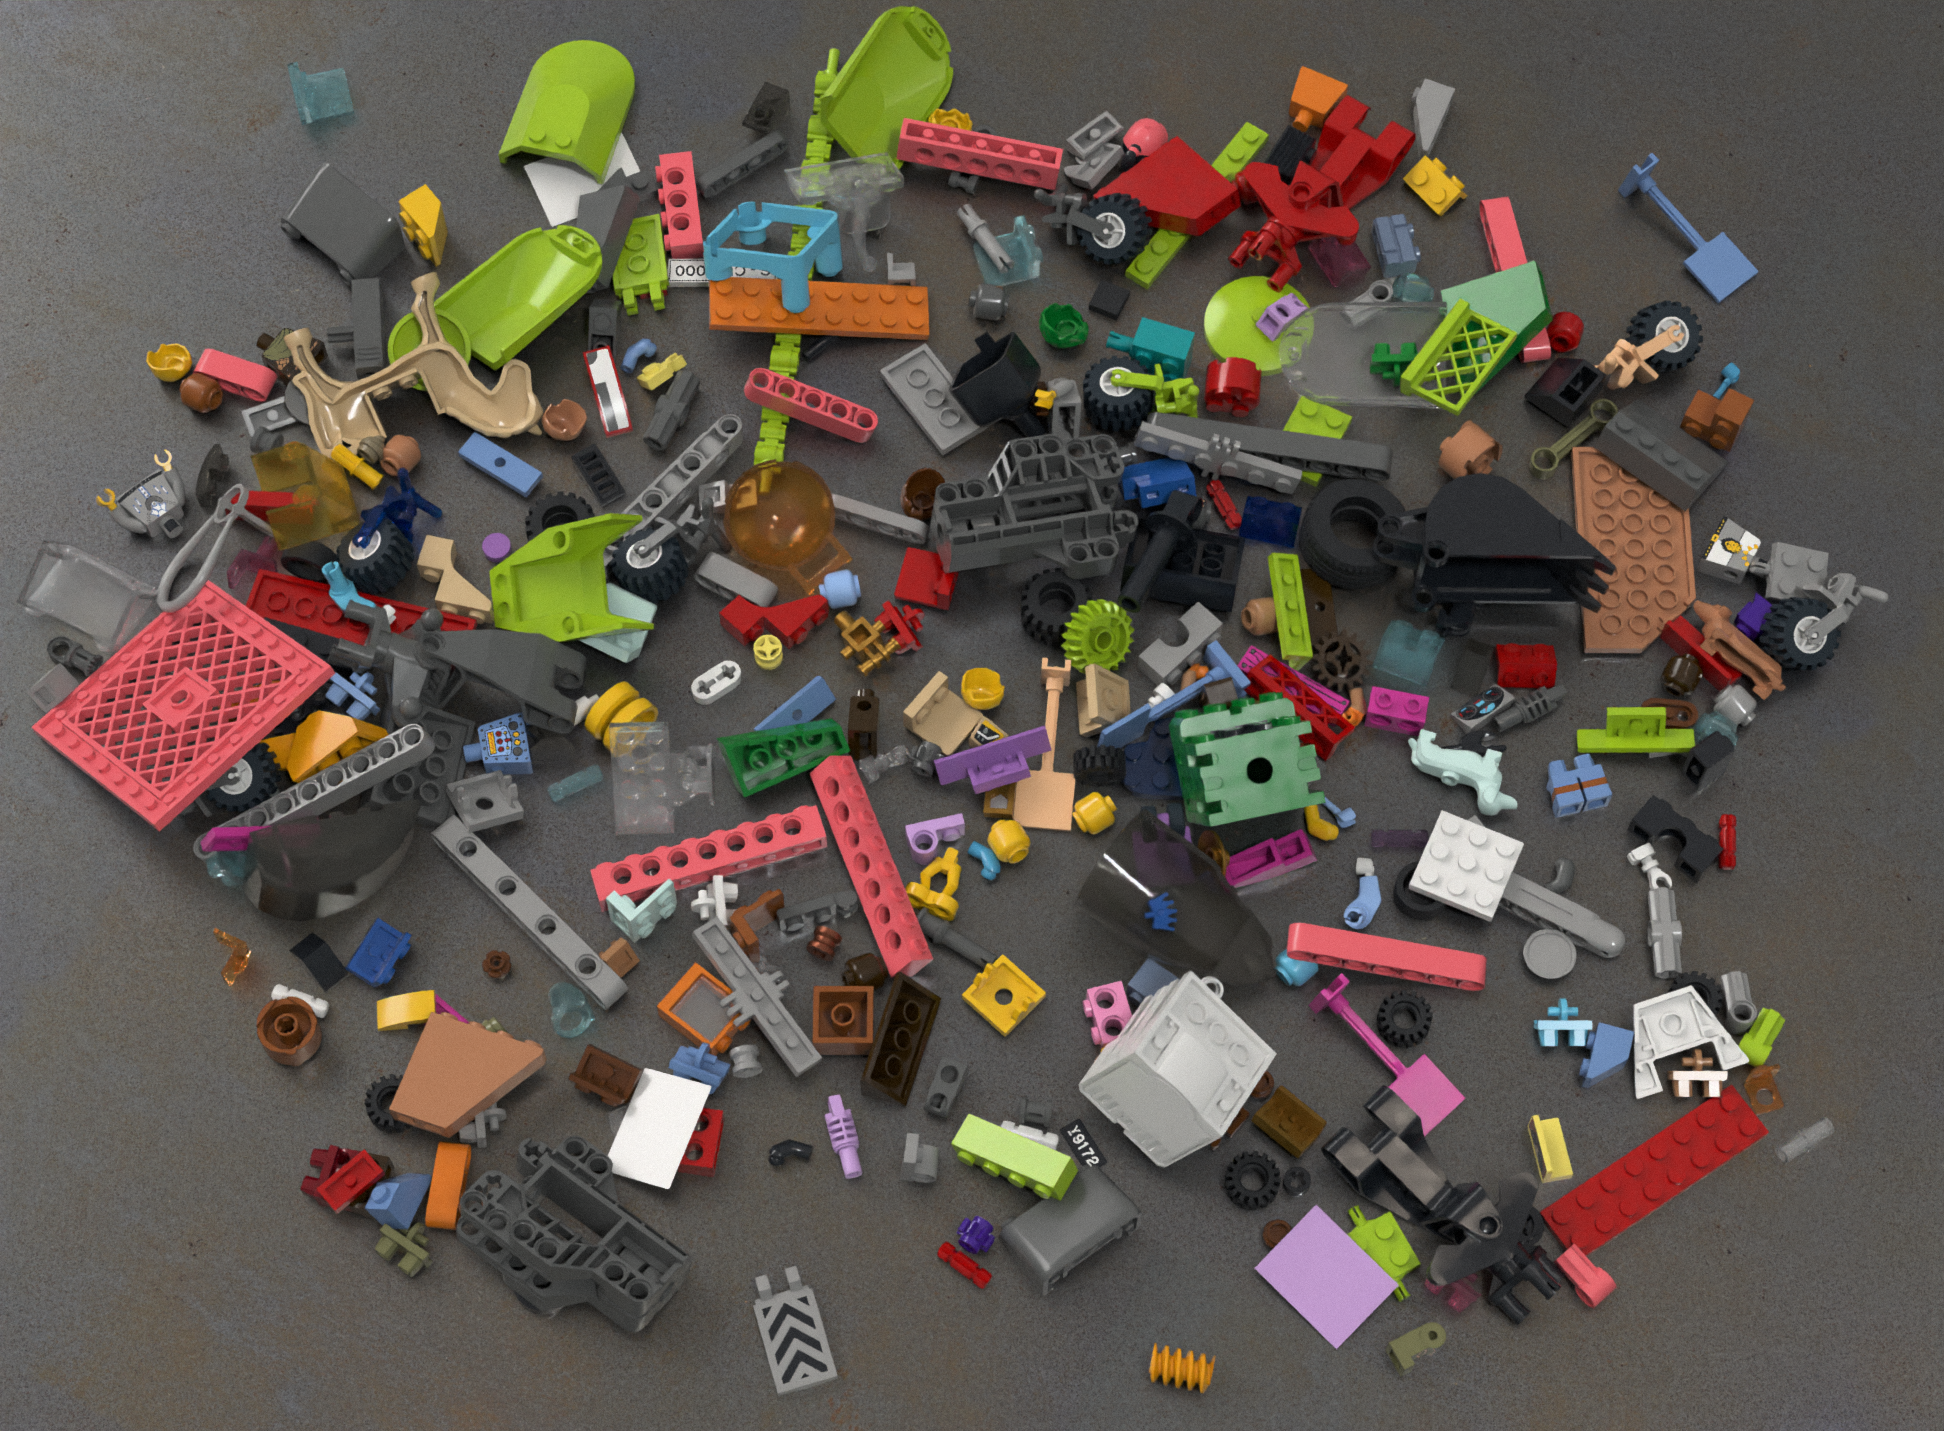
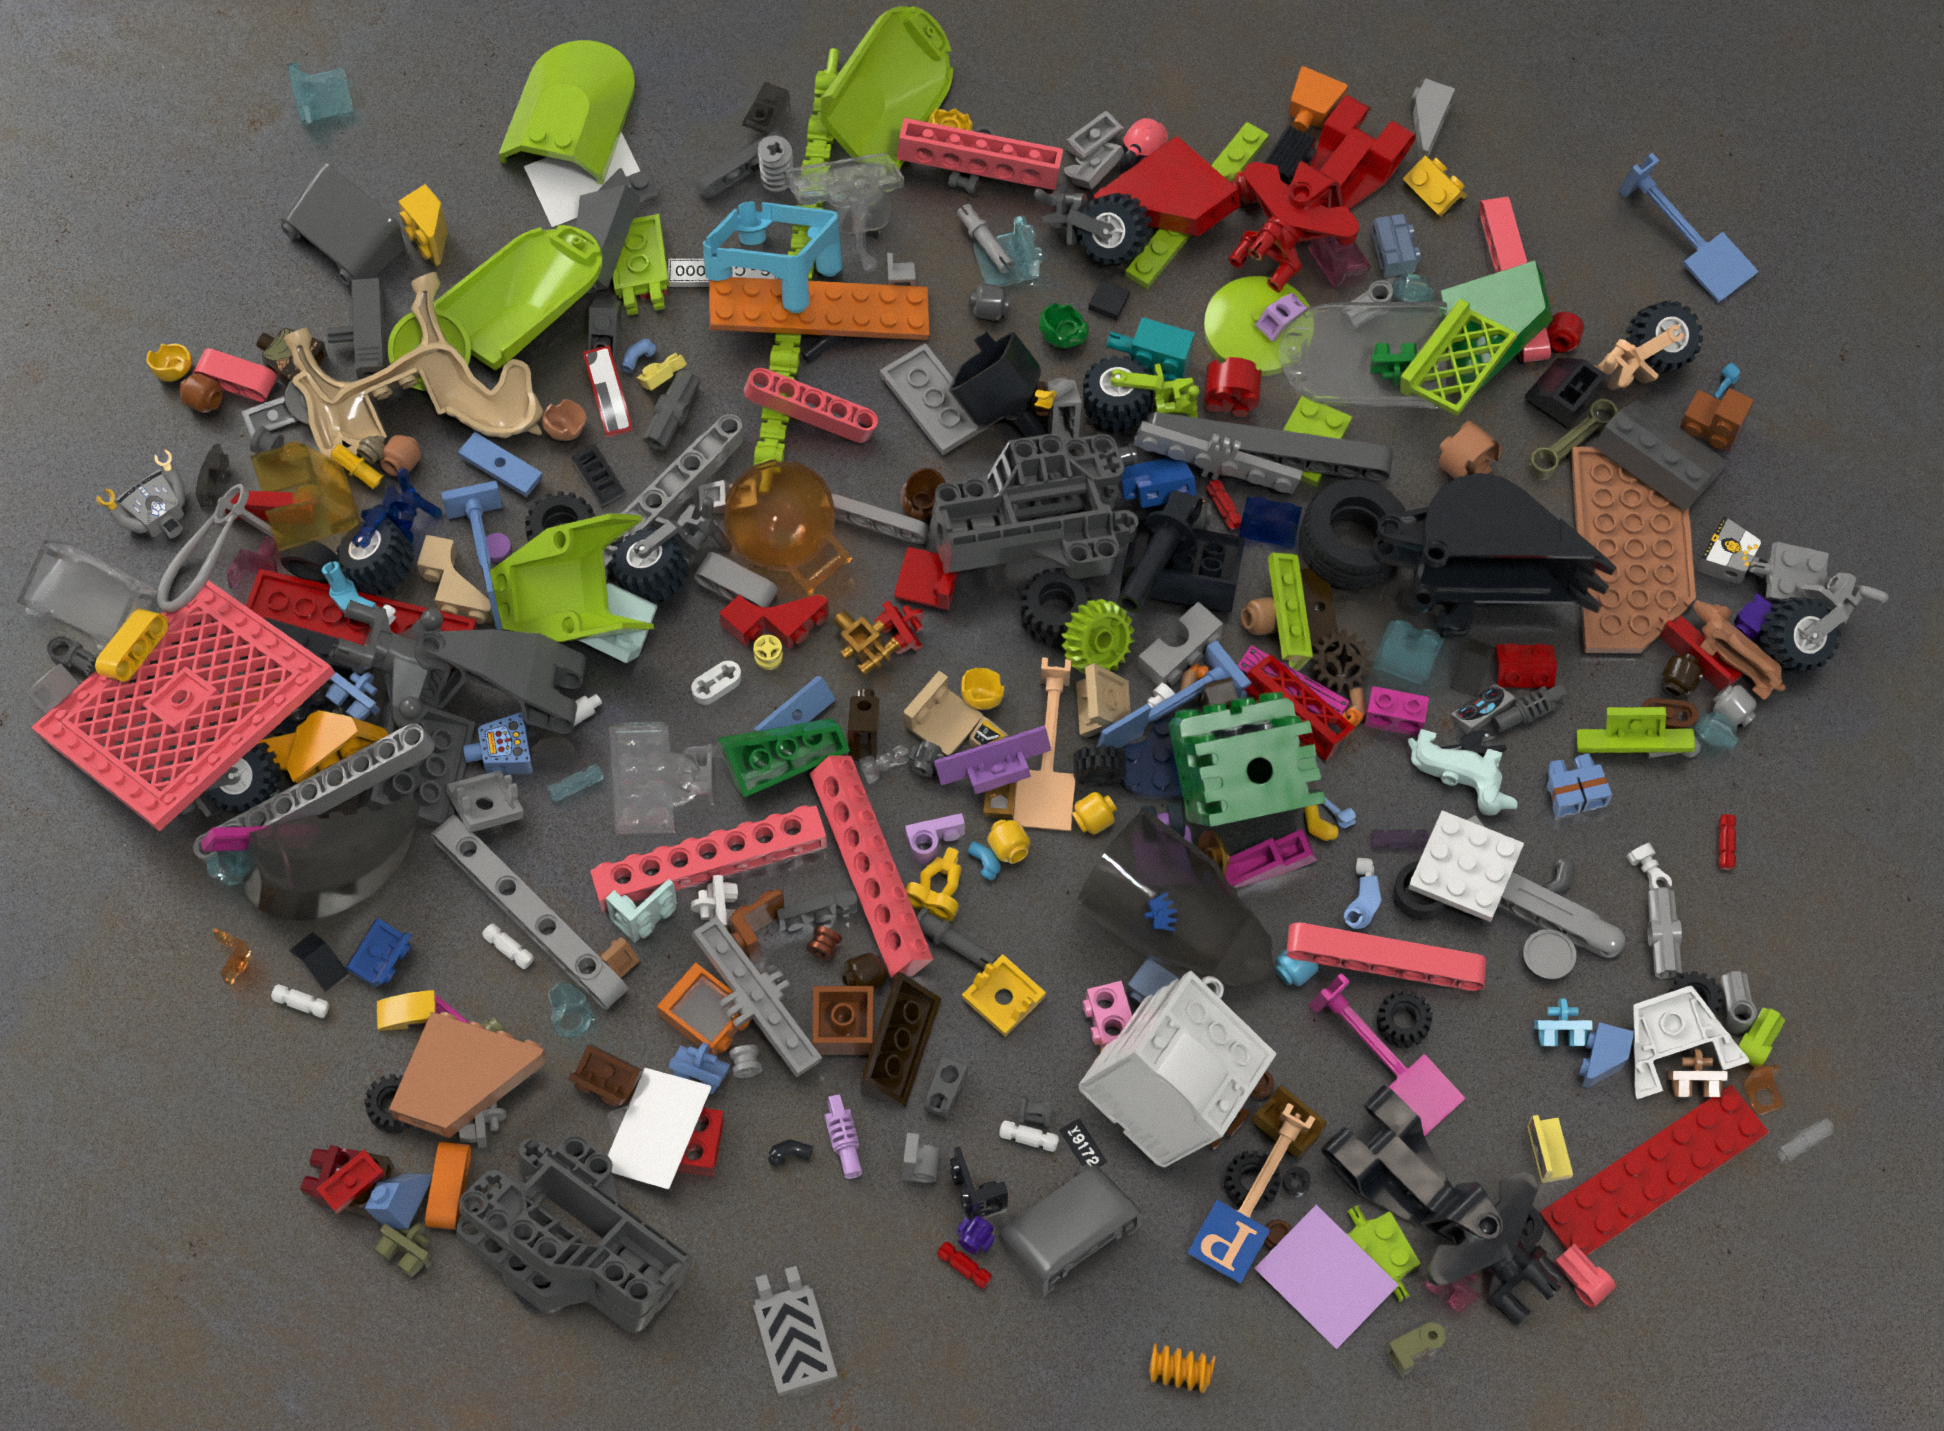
(131, 645): none -> yellow beam
(299, 1019): dark orange brick -> none
(473, 502): none -> medium blue piece
(500, 970): reddish brown plate -> none
(508, 946): none -> white axle
(618, 705): yellow wheel -> none
(673, 169): coral brick -> none
(774, 158): none -> light grey piece
(840, 589): light blue head -> none
(987, 1200): none -> black bracket
(1014, 1157): lime brick -> none
(1229, 1236): none -> piece
(1659, 821): black arch -> none
(1708, 760): black brick -> none

